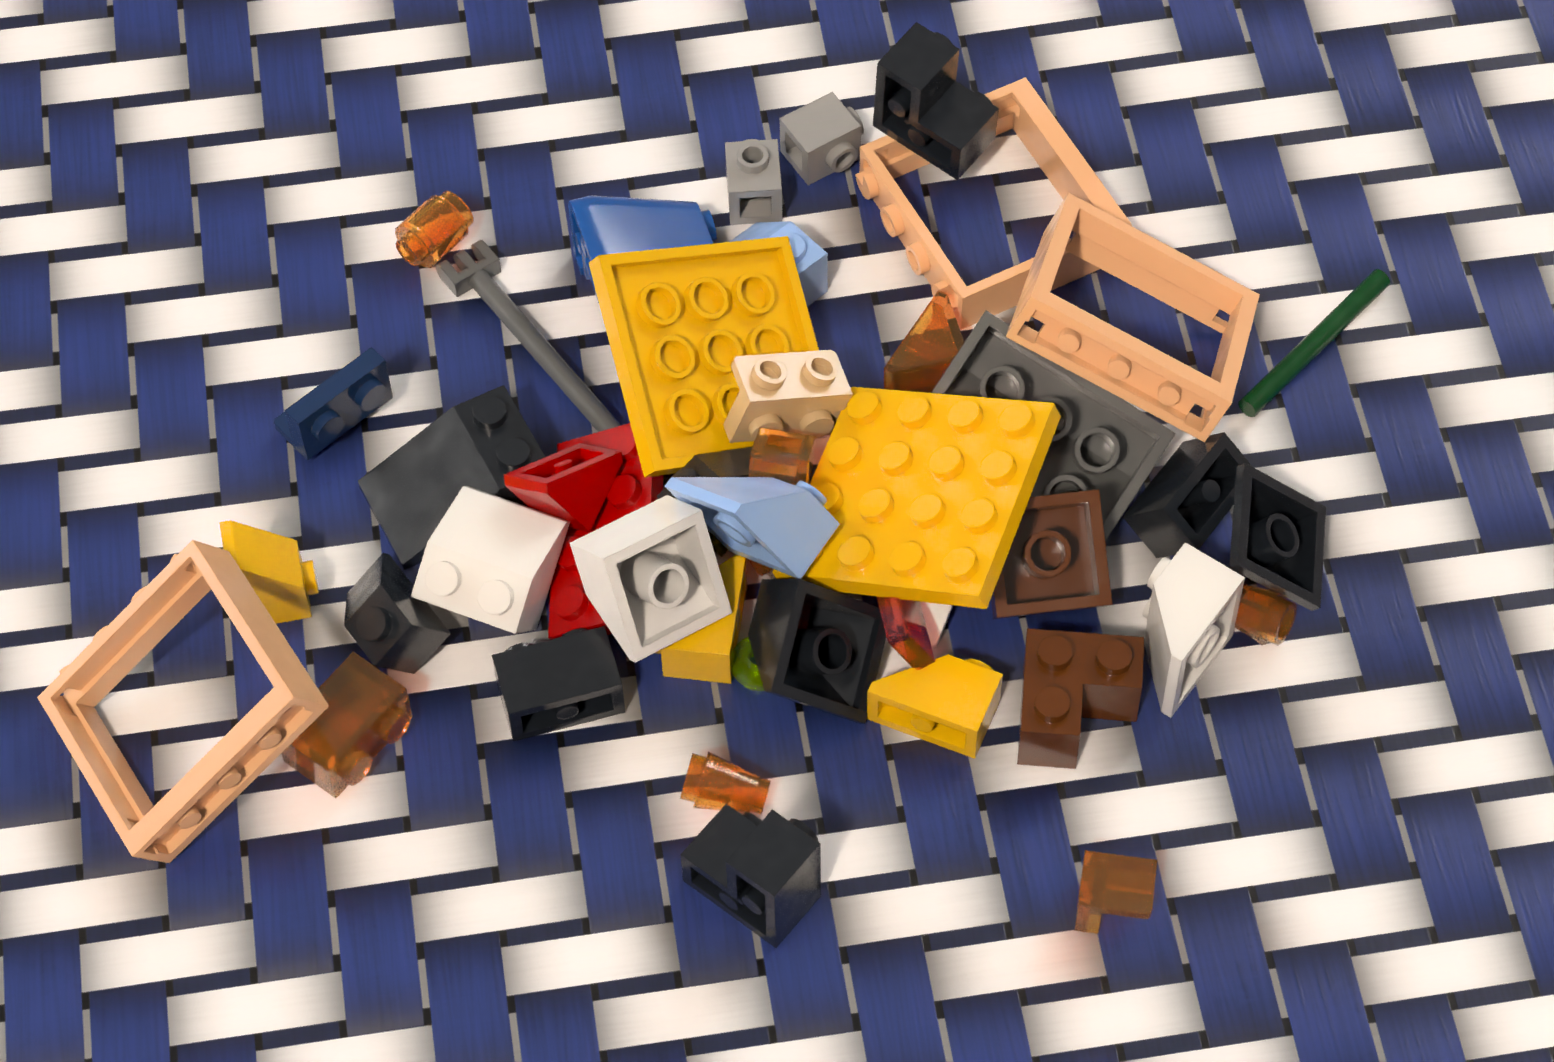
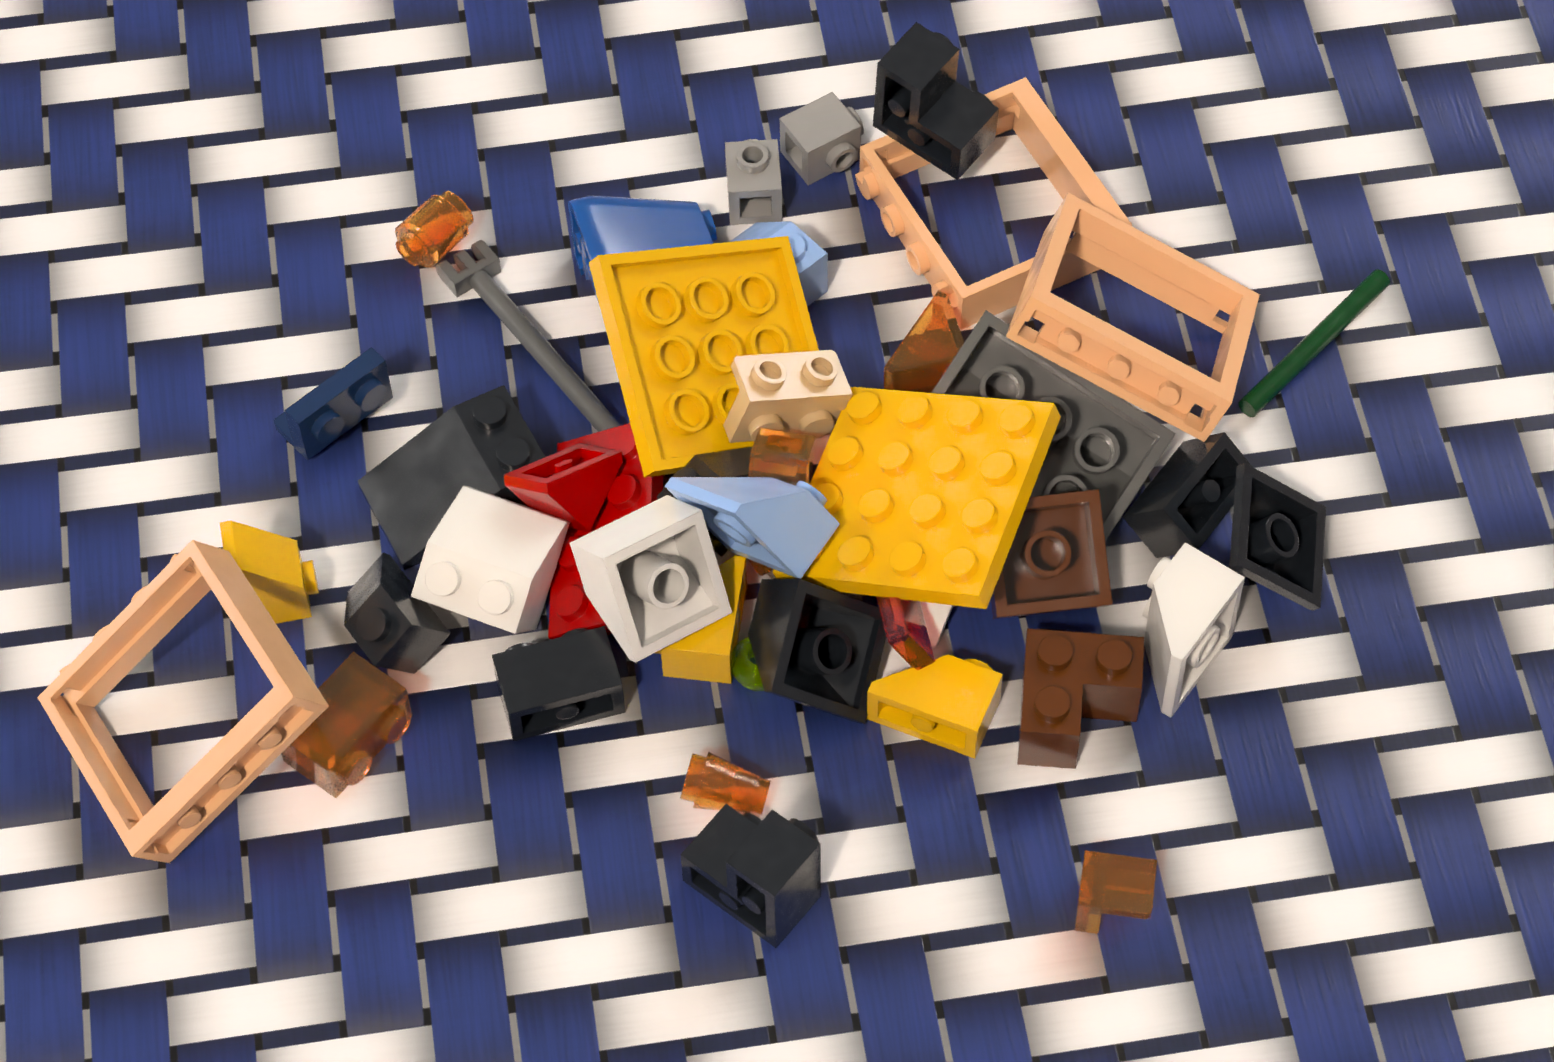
(1265, 615): clear orange cone -> none

